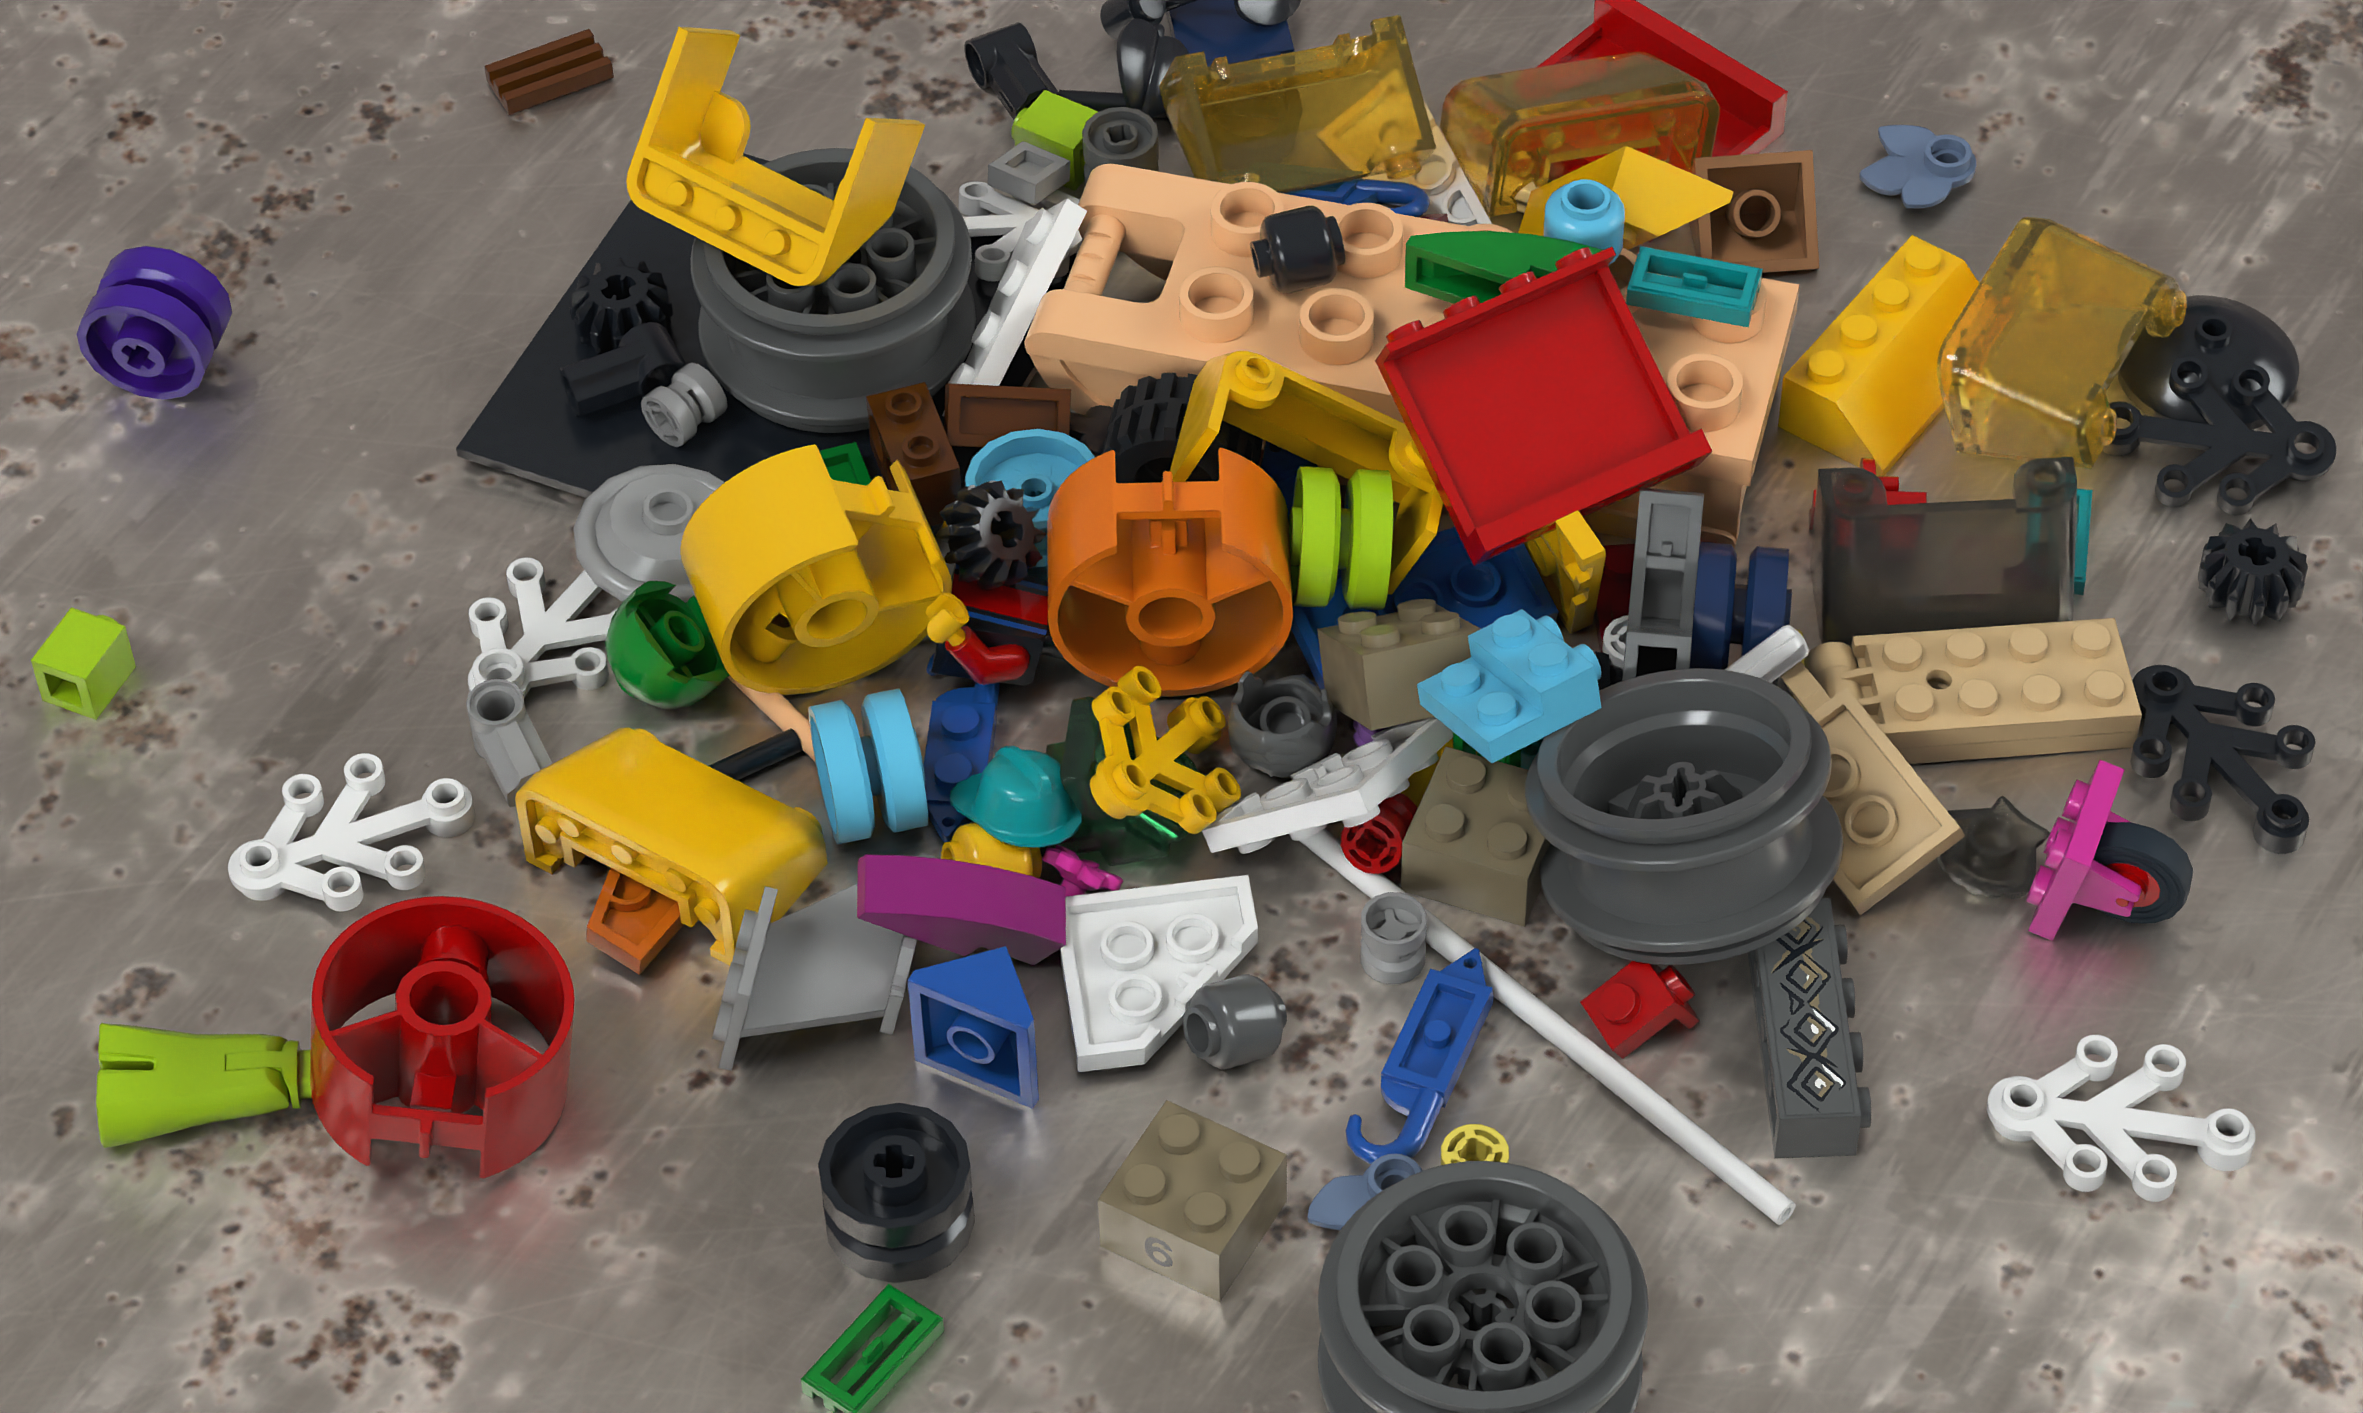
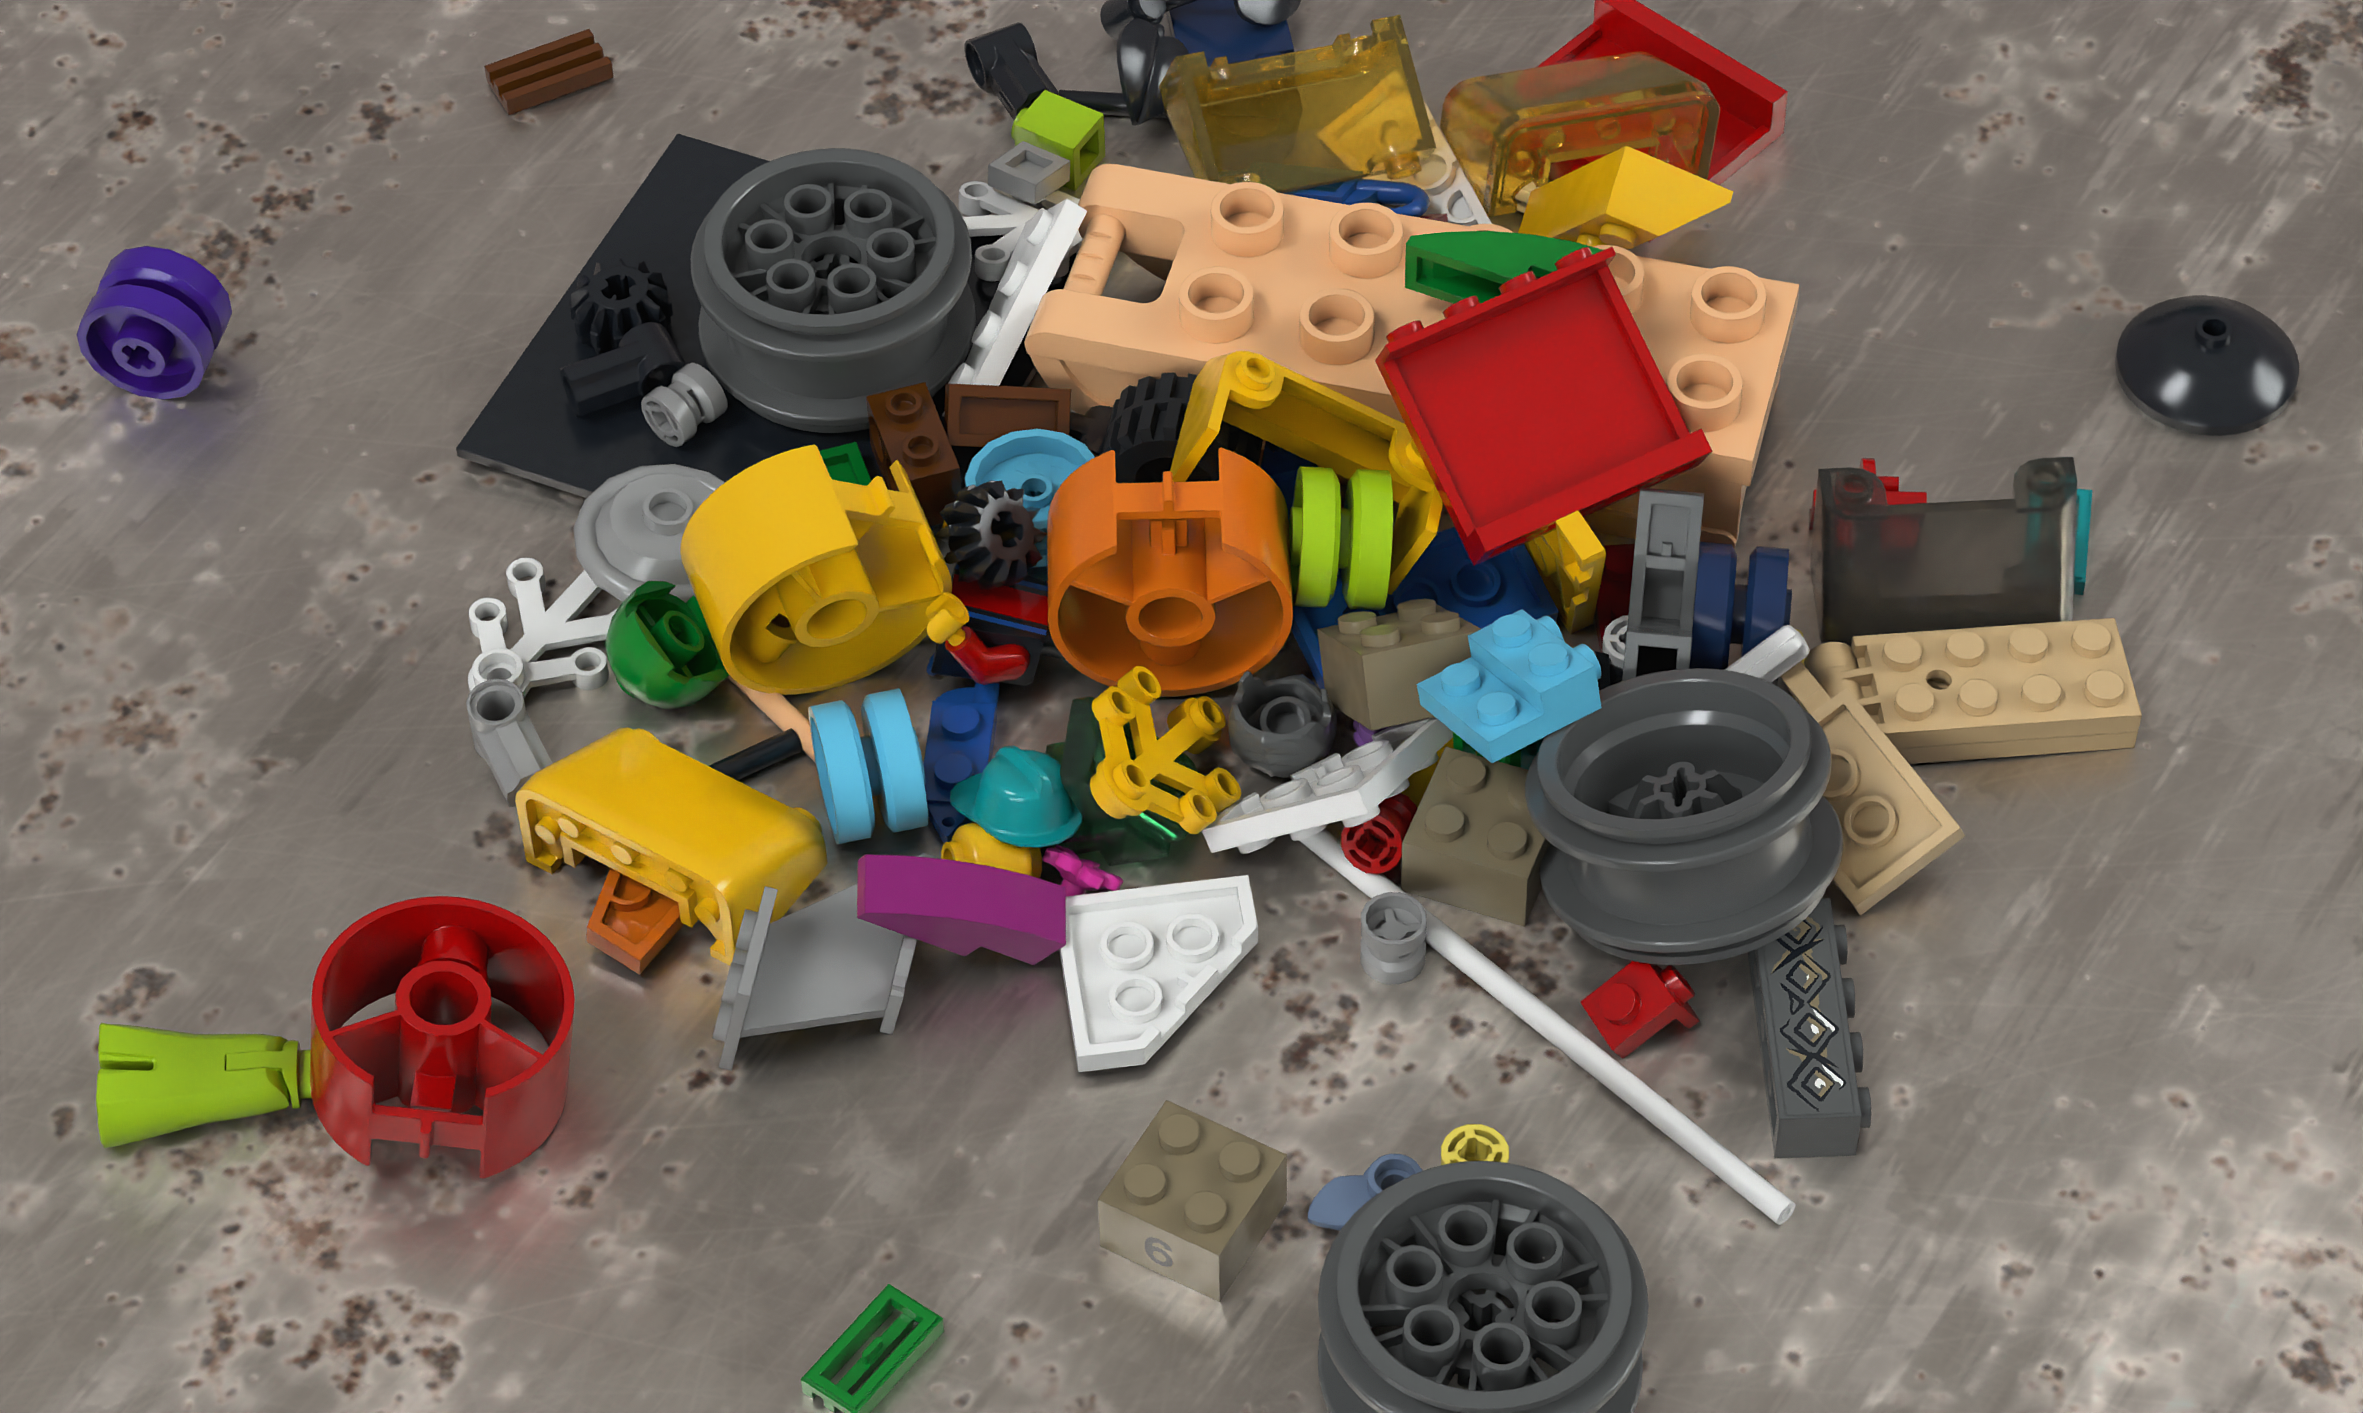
(83, 663): lime brick -> none
(340, 839): white plant -> none
(697, 179): yellow windscreen -> none
(897, 1192): black wheel -> none
(976, 1024): blue slope -> none
(1121, 138): dark grey wheel -> none
(1234, 1022): dark grey head -> none
(1298, 249): black head -> none
(1429, 1054): blue plate -> none
(1586, 215): medium azure head -> none
(1692, 293): teal tile -> none
(1770, 212): medium nougat slope -> none
(1873, 371): yellow slope -> none
(1919, 165): sand blue plate -> none
(1996, 852): clear smoke animal -> none
(2045, 341): clear yellow windscreen -> none
(2106, 862): dark pink plate -> none
(2111, 1120): white plant -> none
(2171, 698): black plant -> none
(2226, 439): black plant -> none
(2252, 572): black gear -> none

